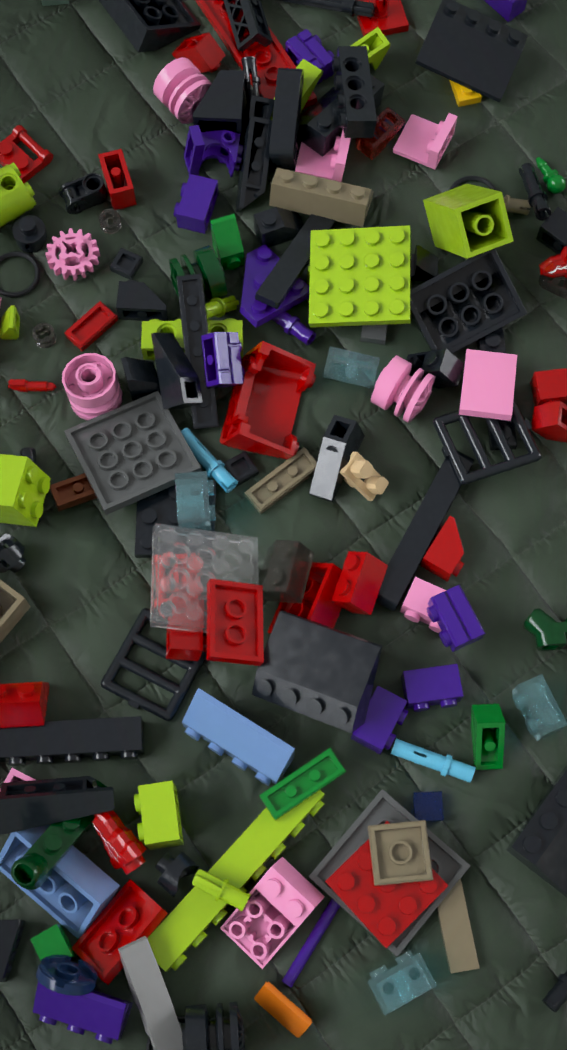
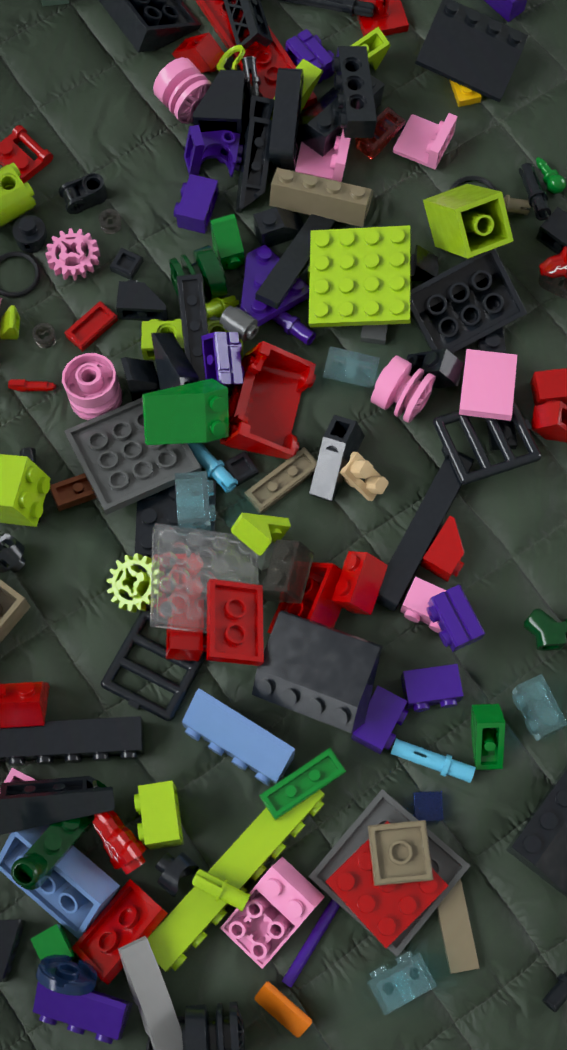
(117, 179): red brick -> none
(131, 581): none -> lime gear
(186, 413): none -> green slope
(227, 54): none -> lime piece
(239, 321): none -> dark grey brick
(259, 530): none -> lime slope

